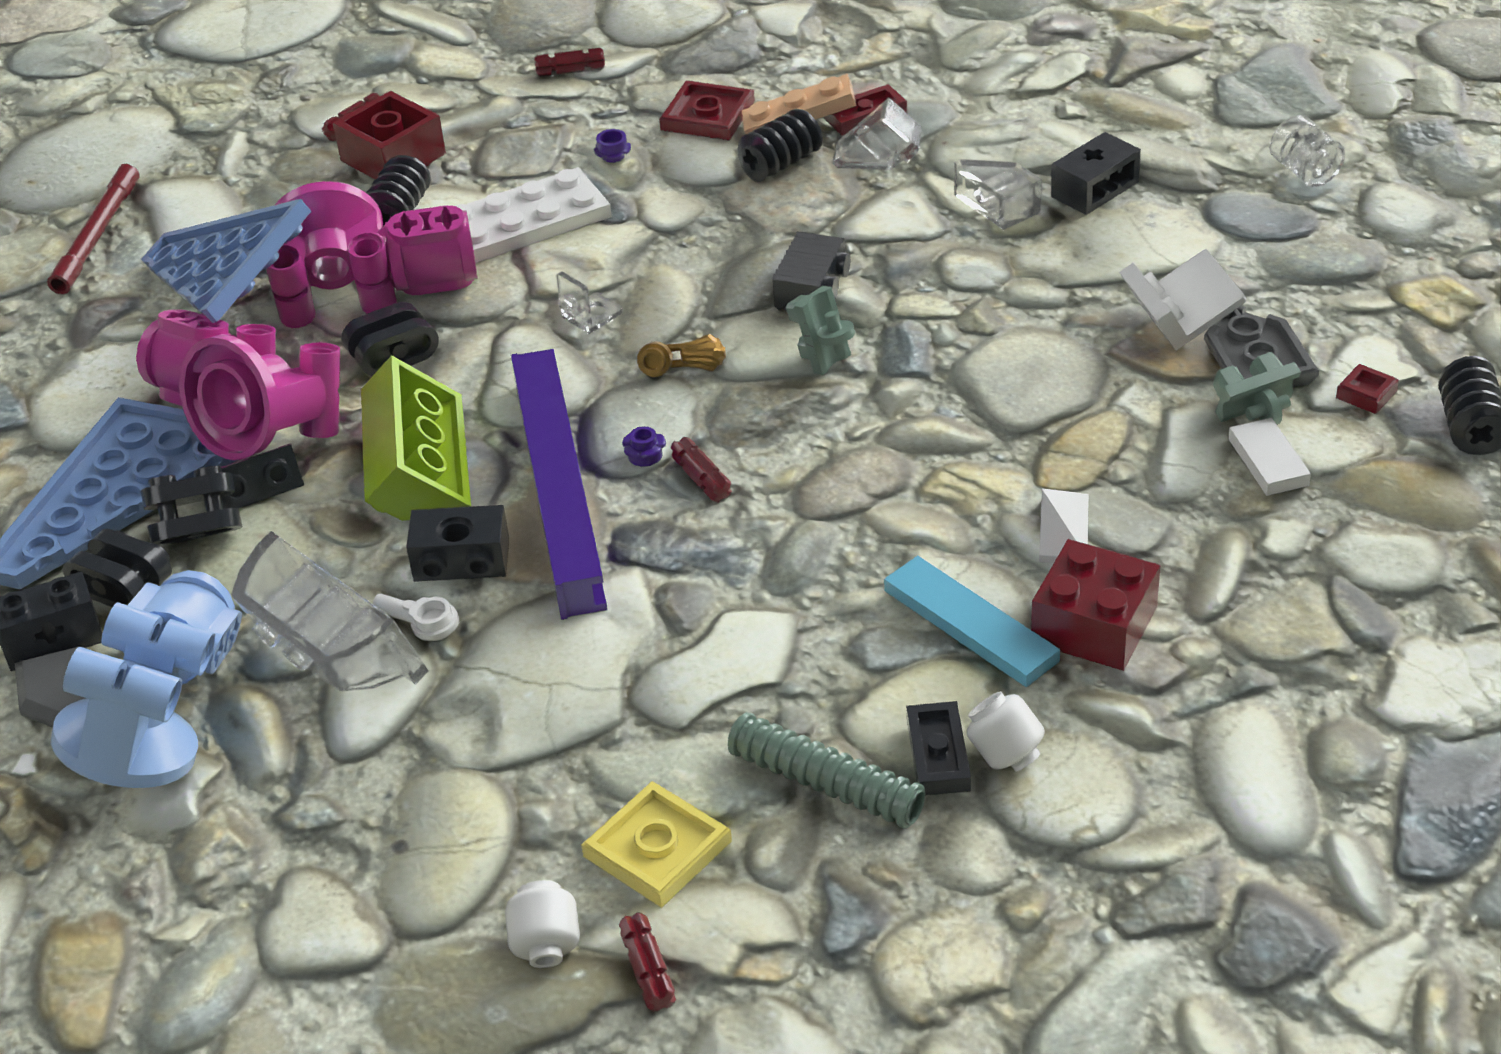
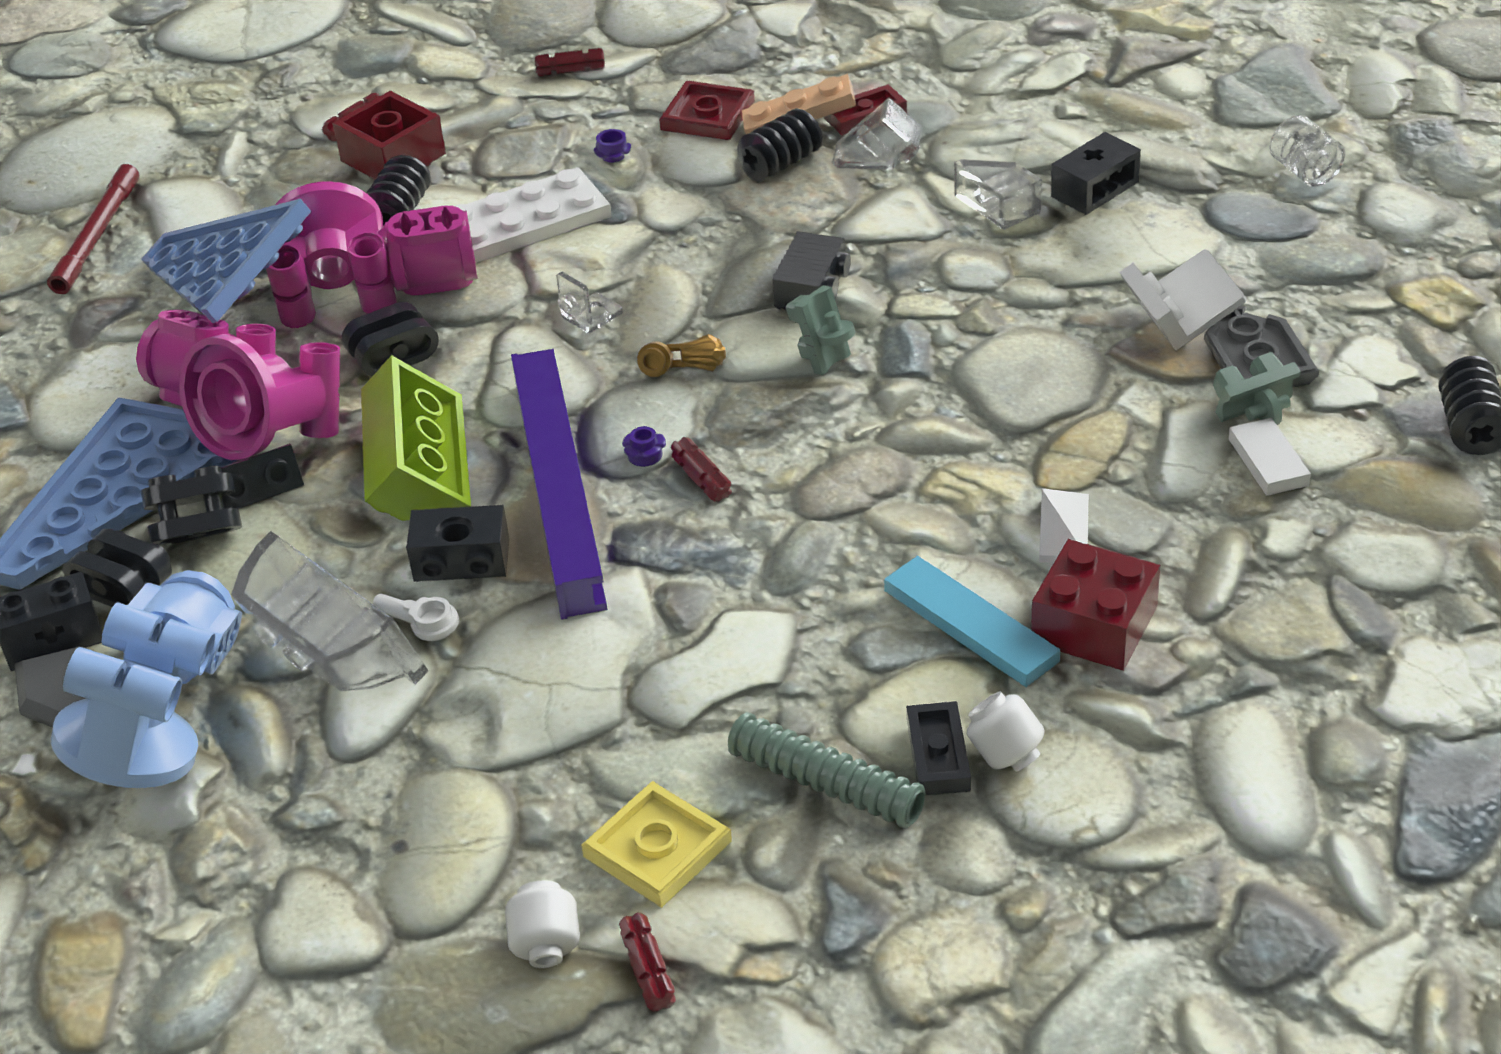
(1367, 388): dark red tile -> none

